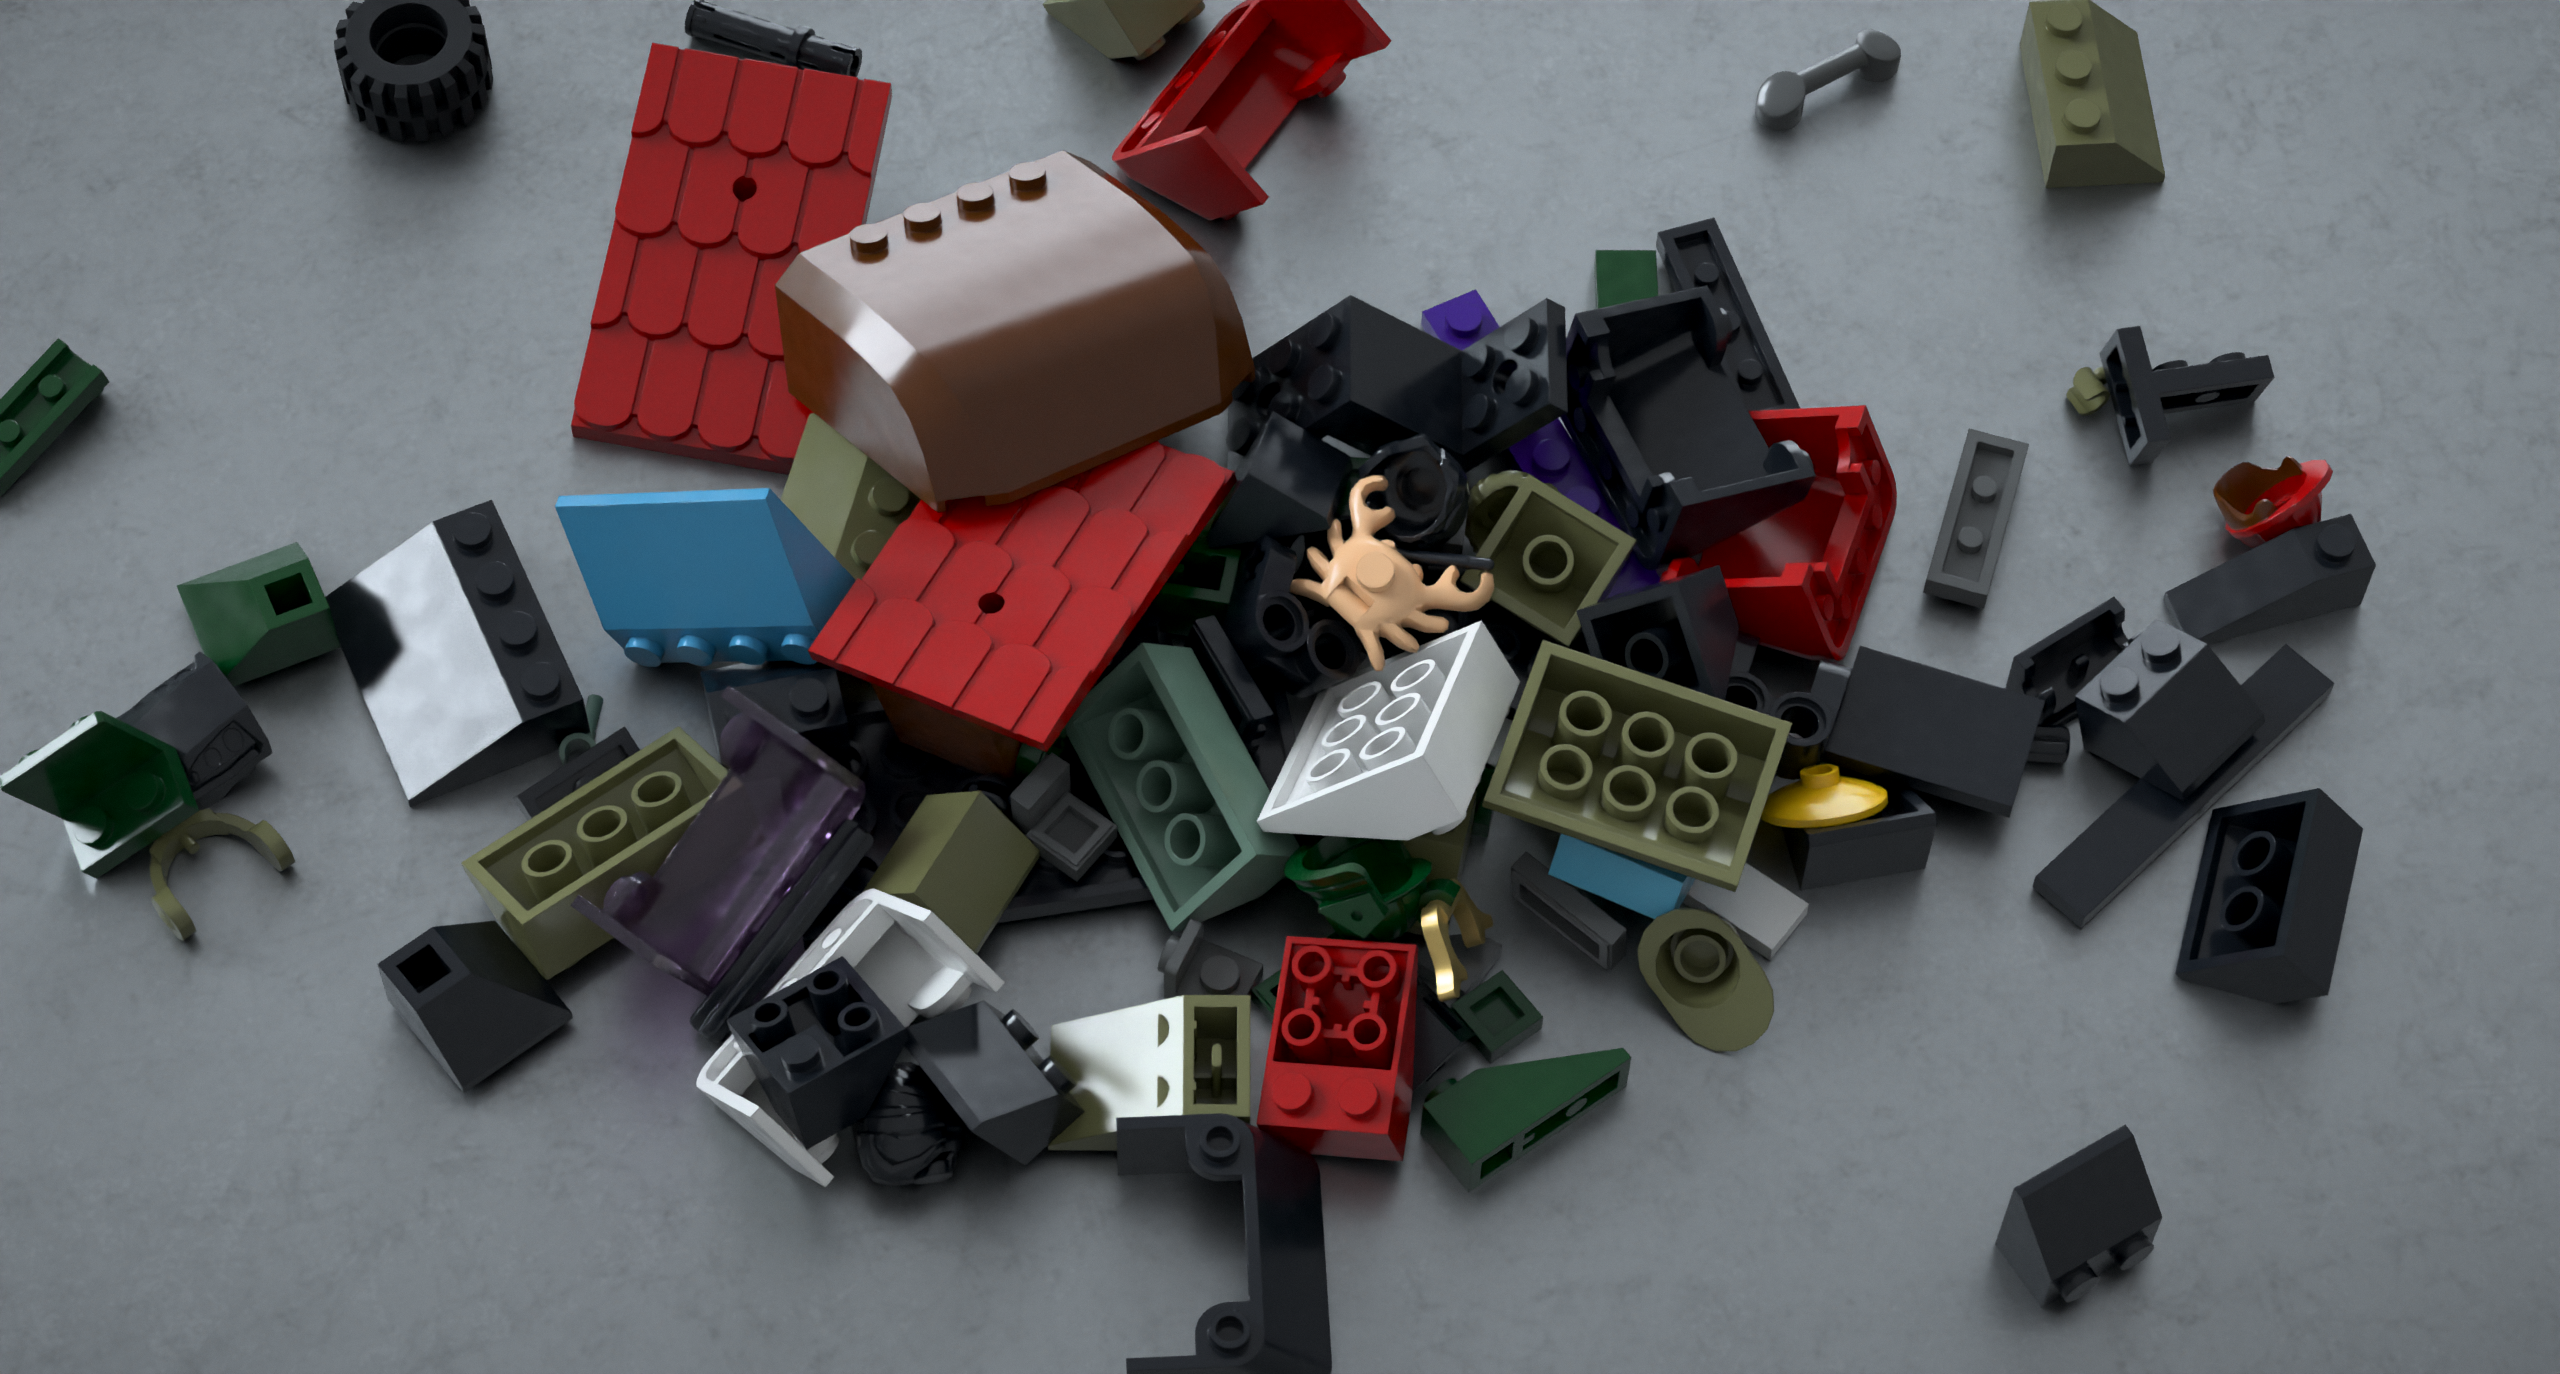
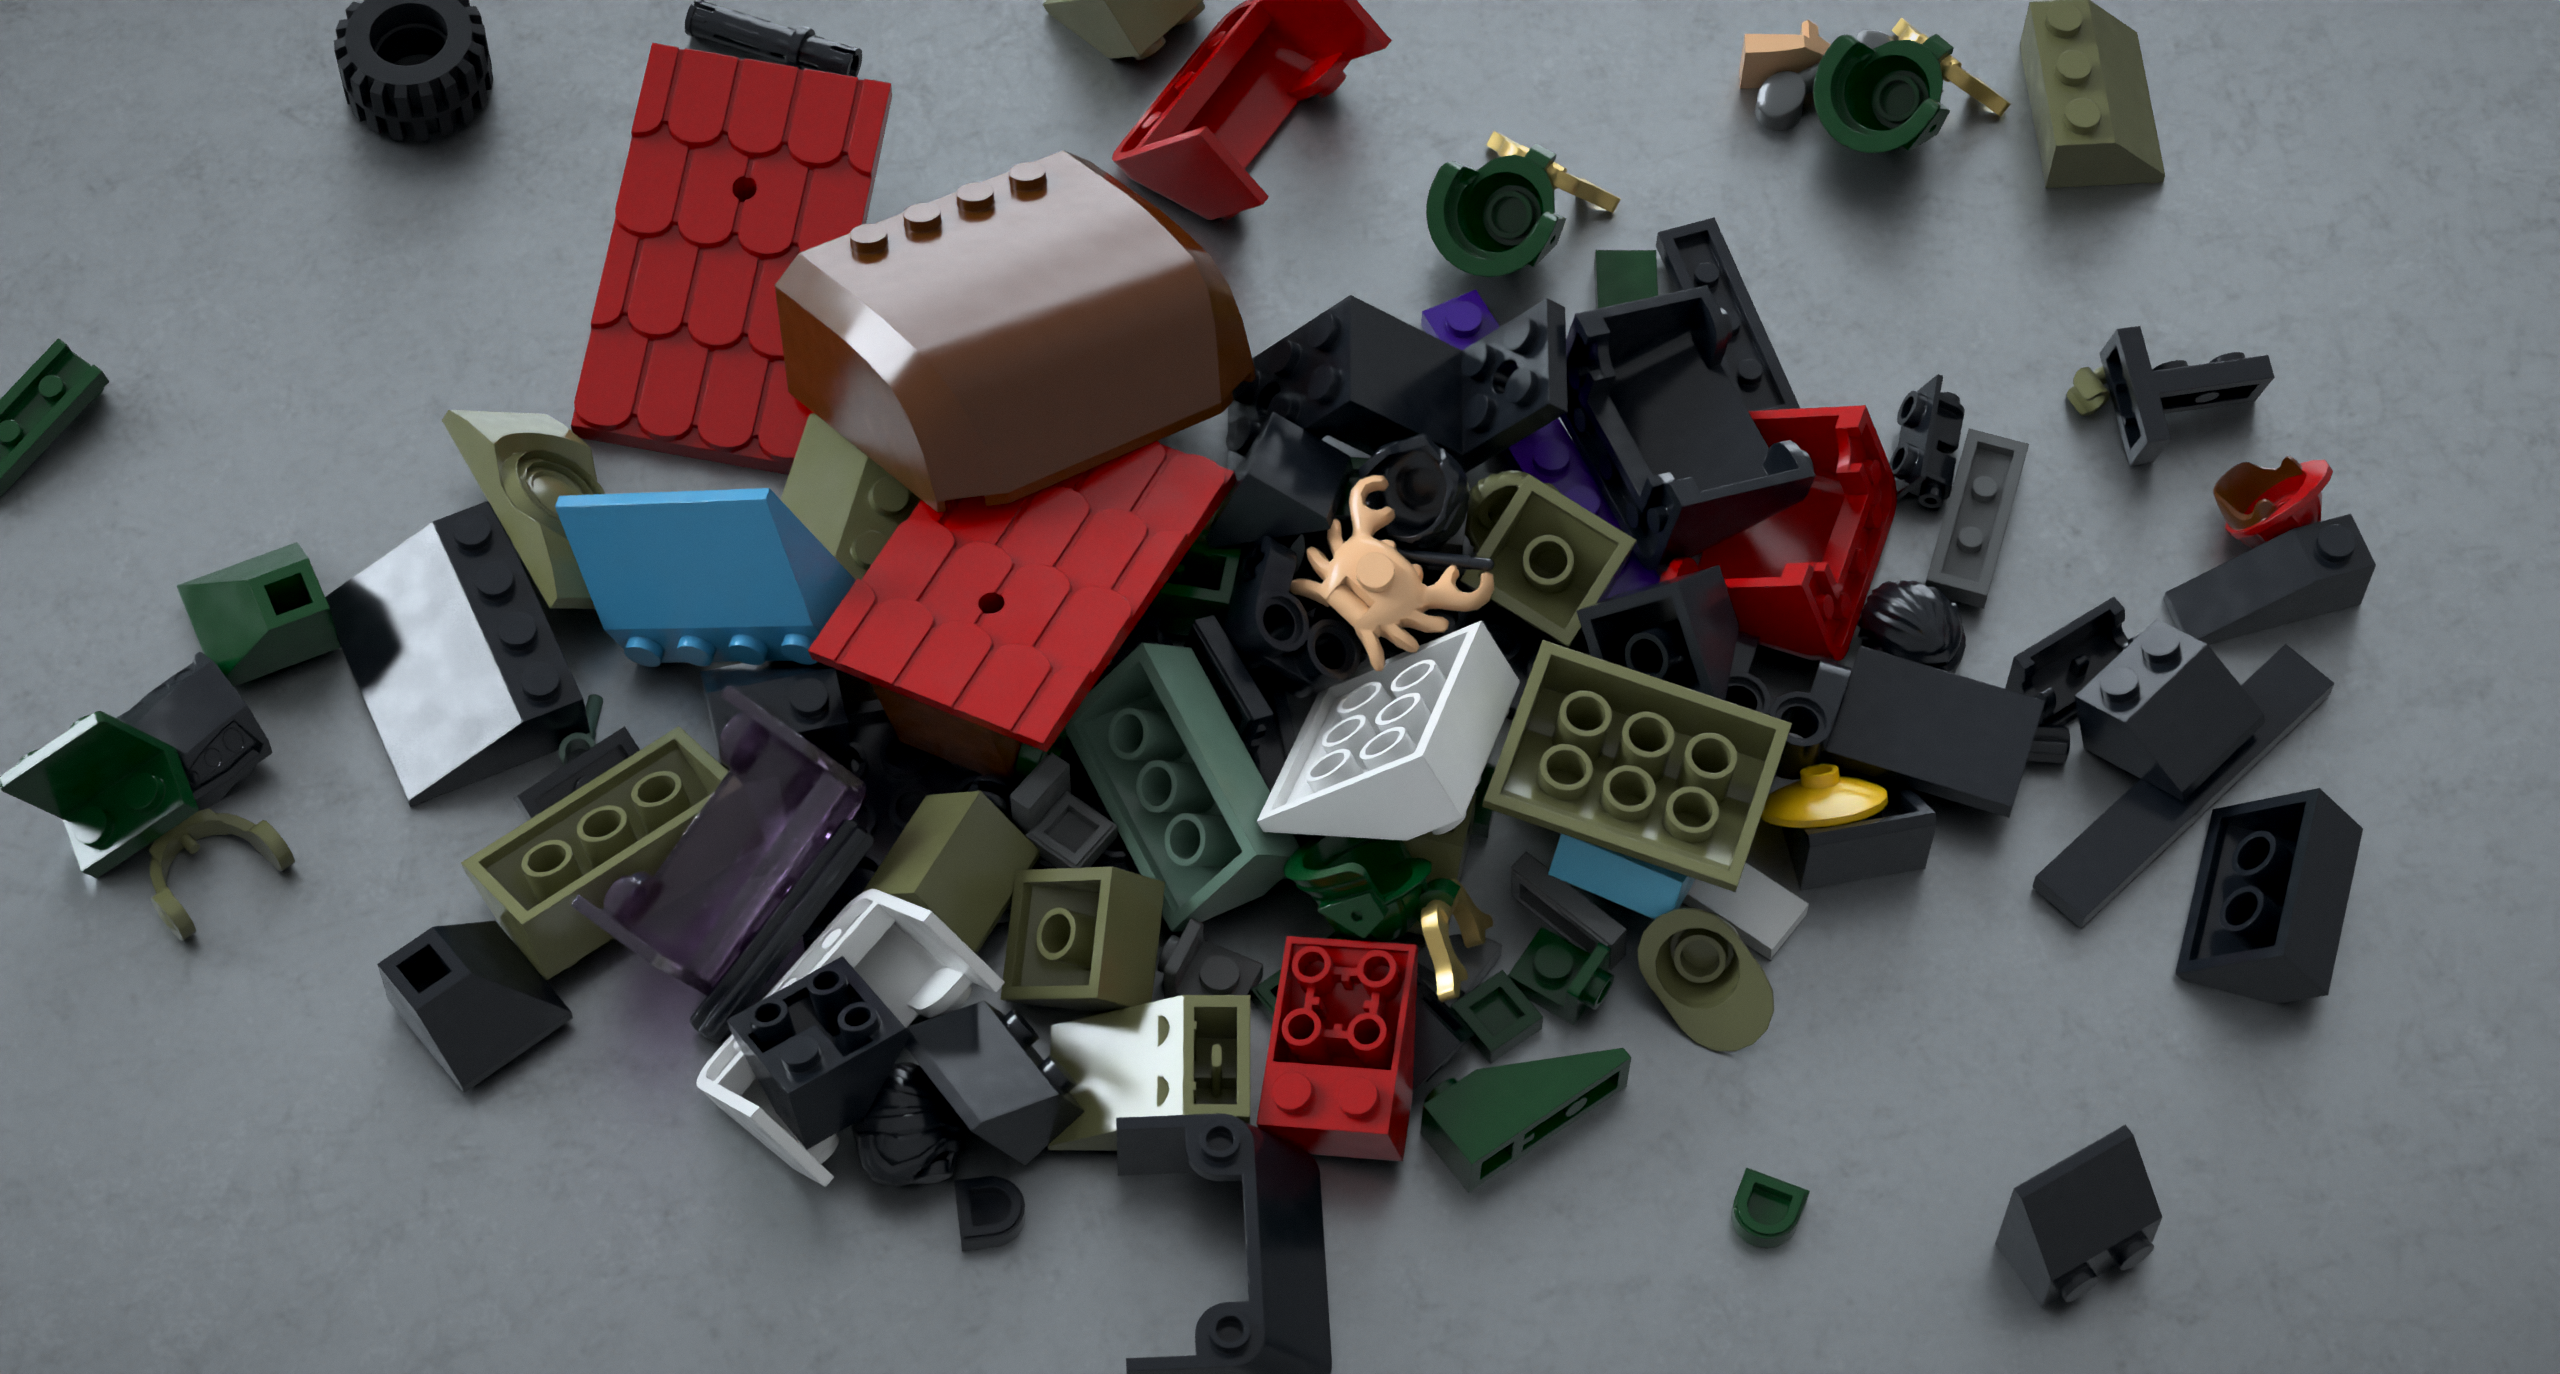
(523, 470): none -> olive slope
(988, 1212): none -> black tile
(1082, 938): none -> olive slope
(1505, 210): none -> dark green helmet
(1563, 975): none -> dark green bracket
(1767, 1209): none -> dark green tile
(1774, 53): none -> light nougat slope
(1891, 92): none -> dark green helmet
(1913, 624): none -> black hair
(1927, 422): none -> black hinge

